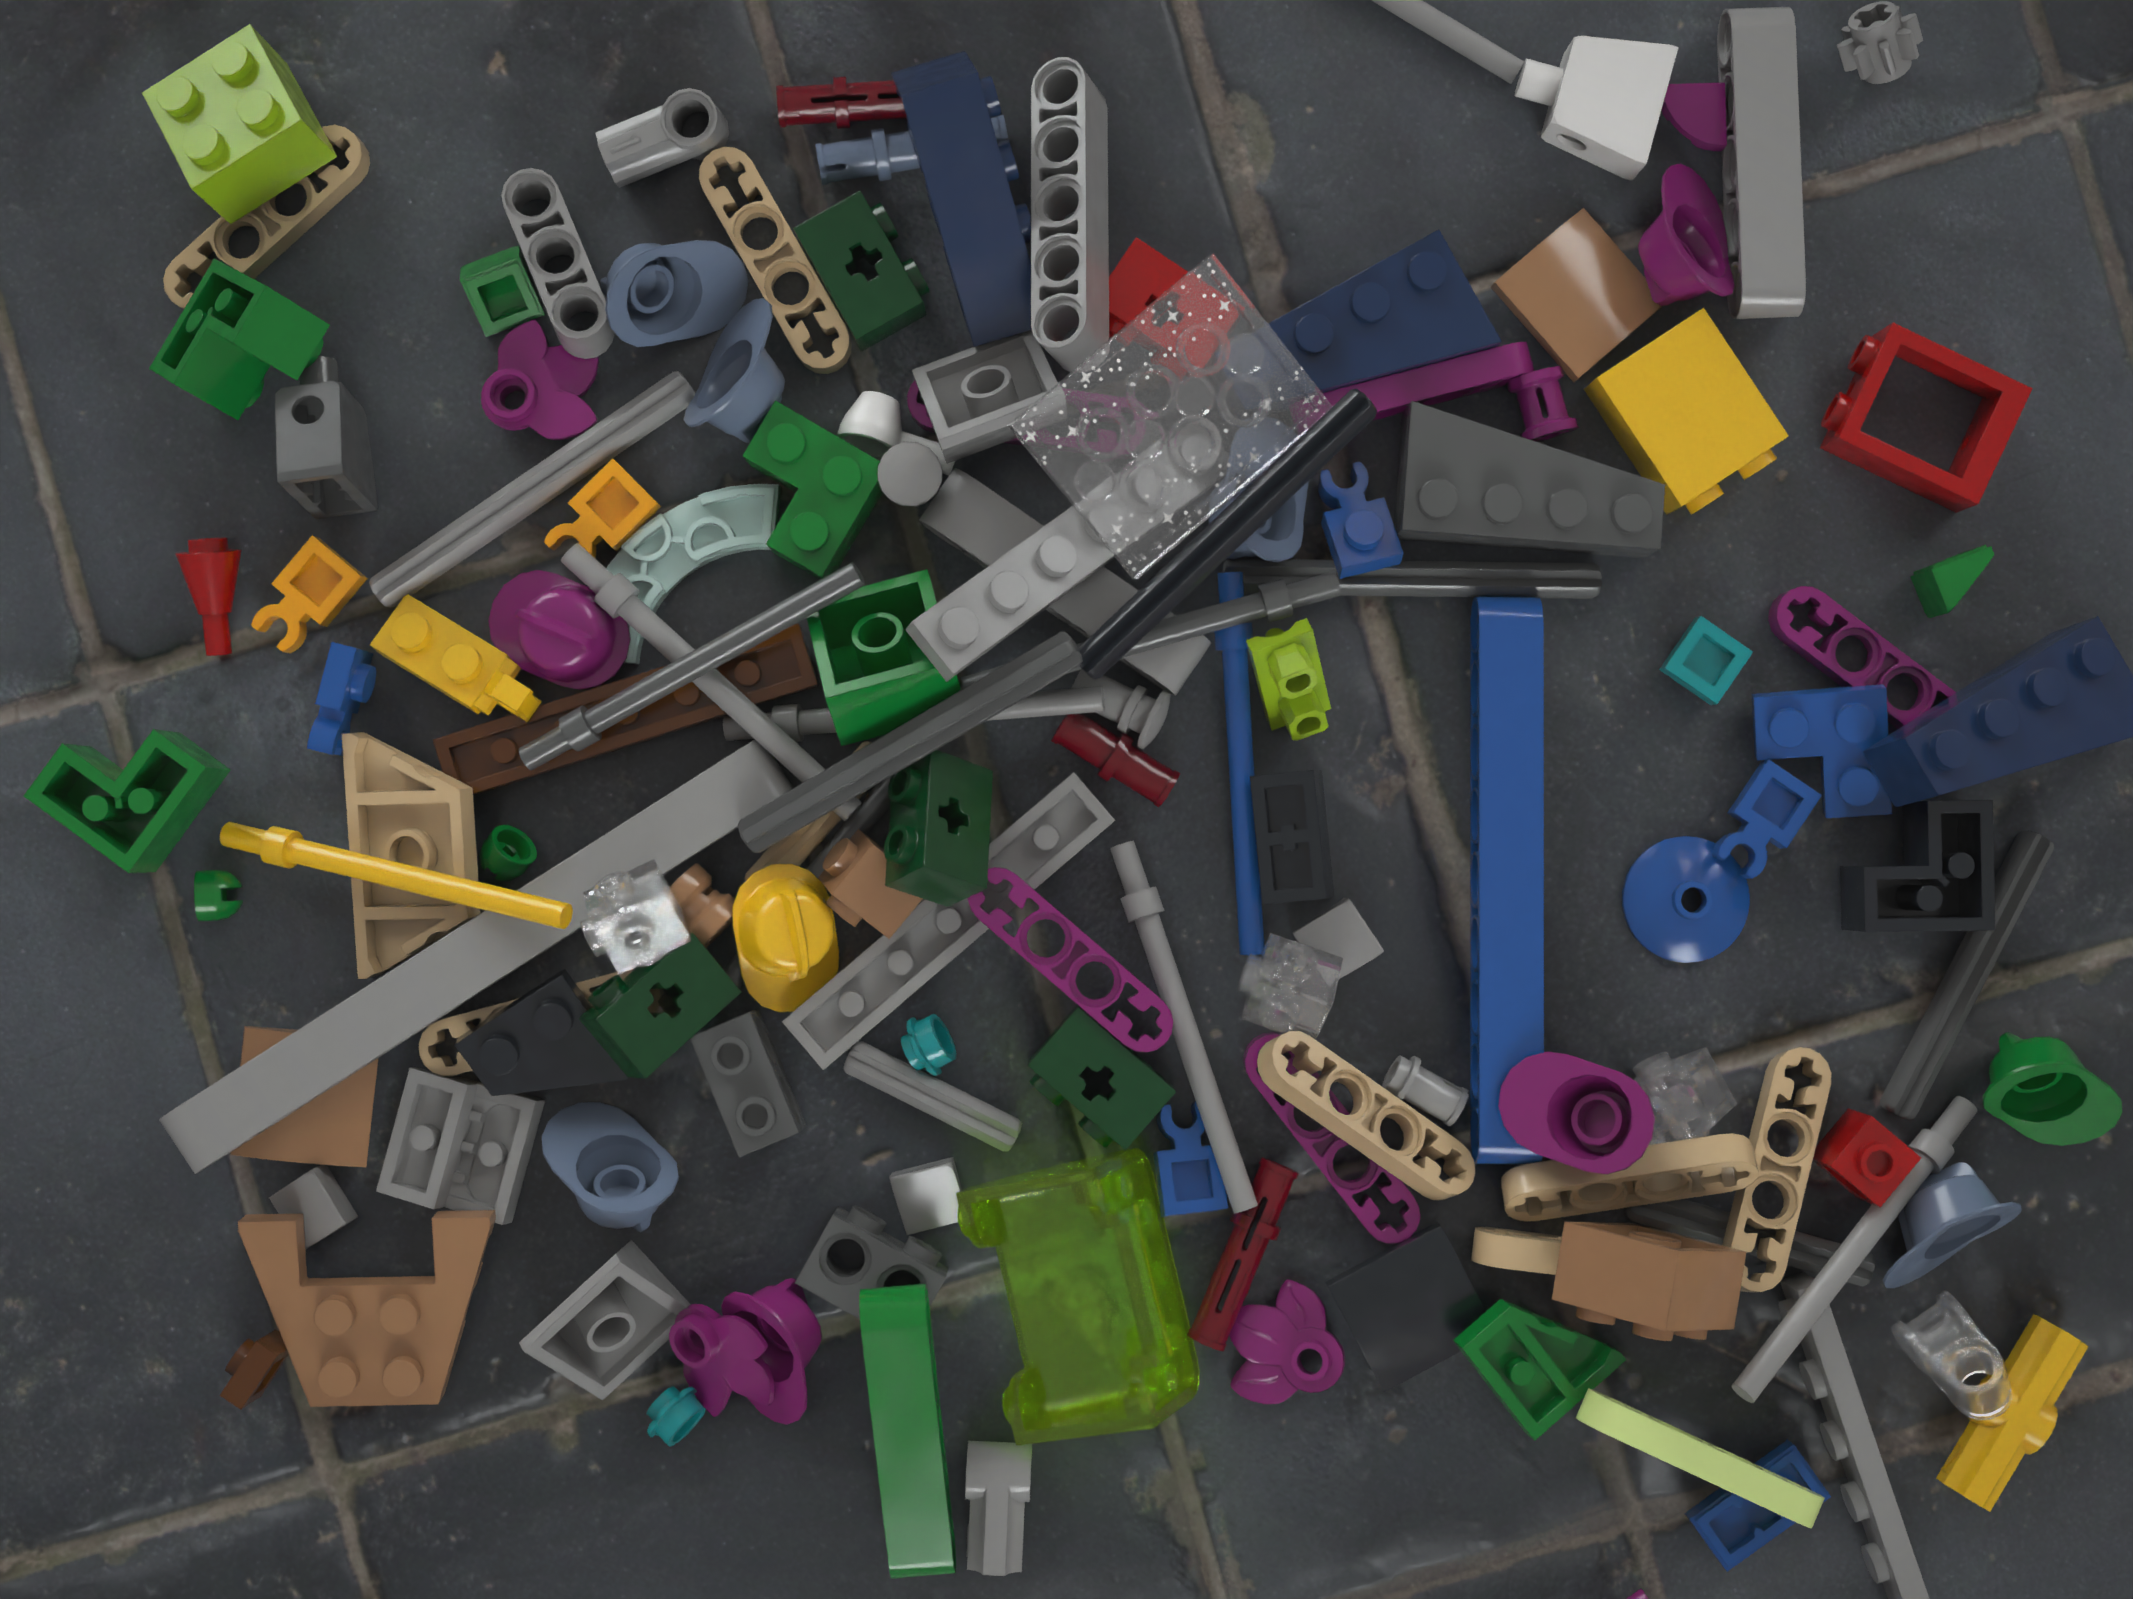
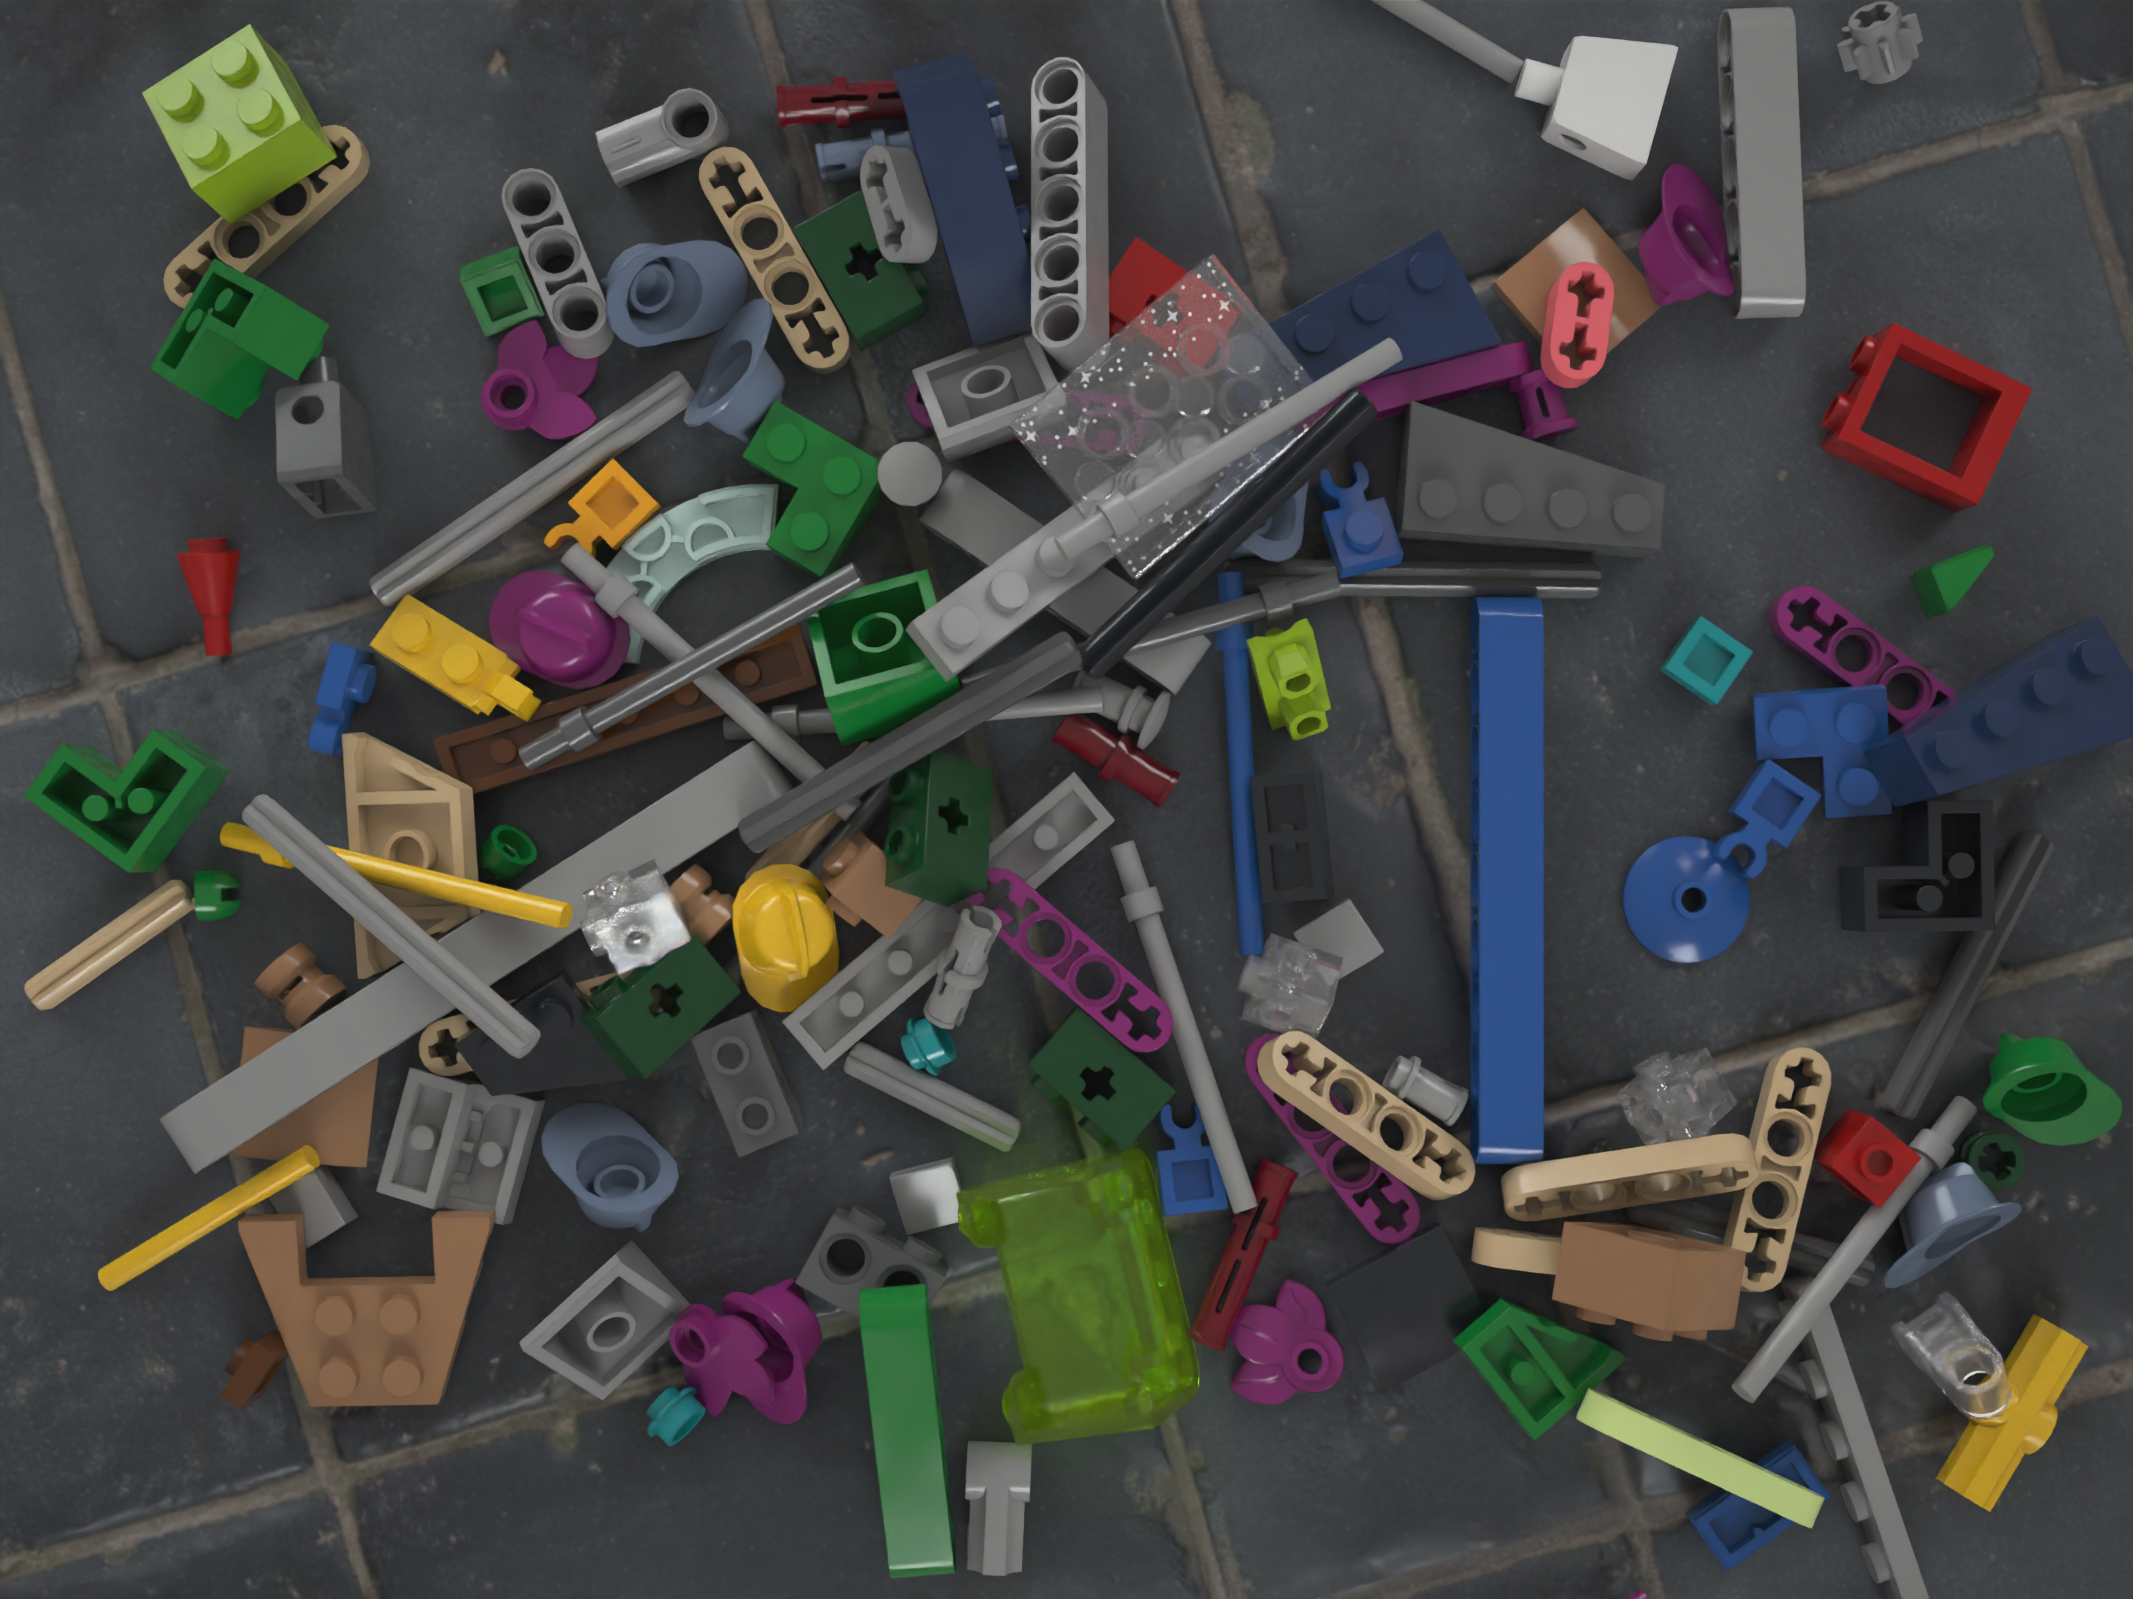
(110, 944): none -> tan axle
(209, 1217): none -> yellow bar
(300, 985): none -> medium nougat wheel
(315, 587): light orange plate -> none
(391, 926): none -> light grey axle
(875, 427): white bar -> none
(898, 204): none -> light grey beam
(962, 967): none -> light grey pin
(1121, 513): none -> light grey bar
(1563, 323): none -> coral beam
(1577, 1112): magenta piece -> none
(1688, 413): yellow brick -> none
(1698, 113): magenta tile -> none
(2014, 1157): none -> dark green bush

